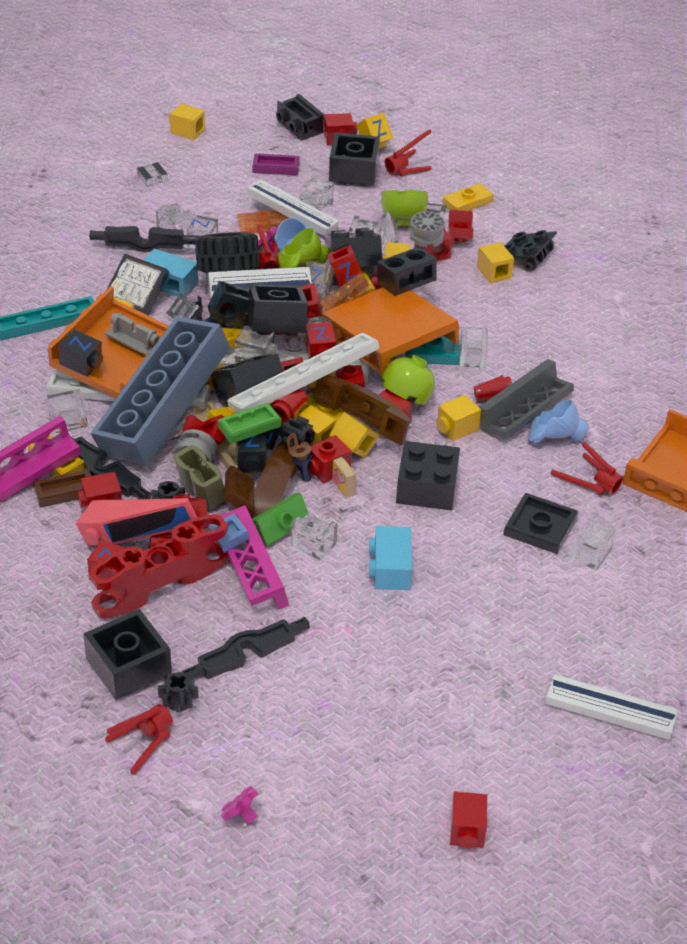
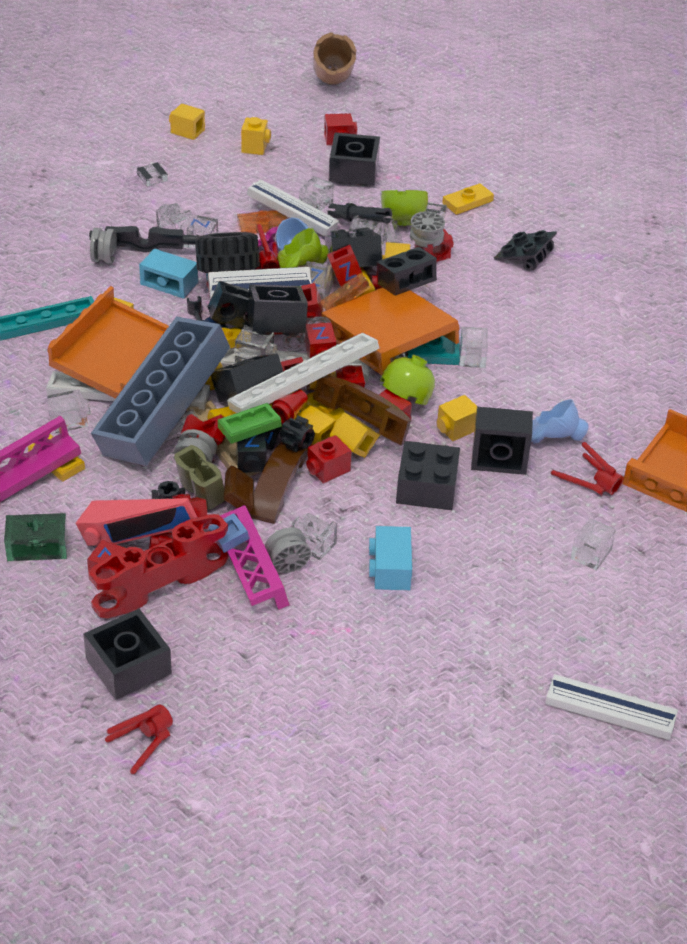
(36, 537): none -> clear green brick
(59, 488): reddish brown tile -> none
(80, 353): black brick -> none
(95, 459): black piece -> none
(99, 488): red brick -> none
(103, 245): none -> light grey wheel
(134, 336): light grey hinge -> none
(138, 282): tile -> none
(178, 692): black gear -> none
(183, 308): clear tile -> none
(241, 806): dark pink plant -> none
(255, 136): none -> yellow brick
(261, 642): black piece -> none
(276, 164): magenta tile -> none
(278, 519): bright green plate -> none
(288, 550): none -> light grey wheel
(300, 117): black hinge -> none
(301, 456): piece -> none
(334, 52): none -> medium nougat cylinder
(344, 477): tan tile -> none
(349, 210): none -> black pin
(376, 126): yellow brick -> none
(398, 161): red plant -> none
(460, 225): red bracket -> none
(468, 819): red brick -> none
(490, 388): red cone -> none
(495, 262): yellow brick -> none
(502, 440): none -> black brick
(519, 399): dark grey fence -> none
(540, 523): black tile -> none

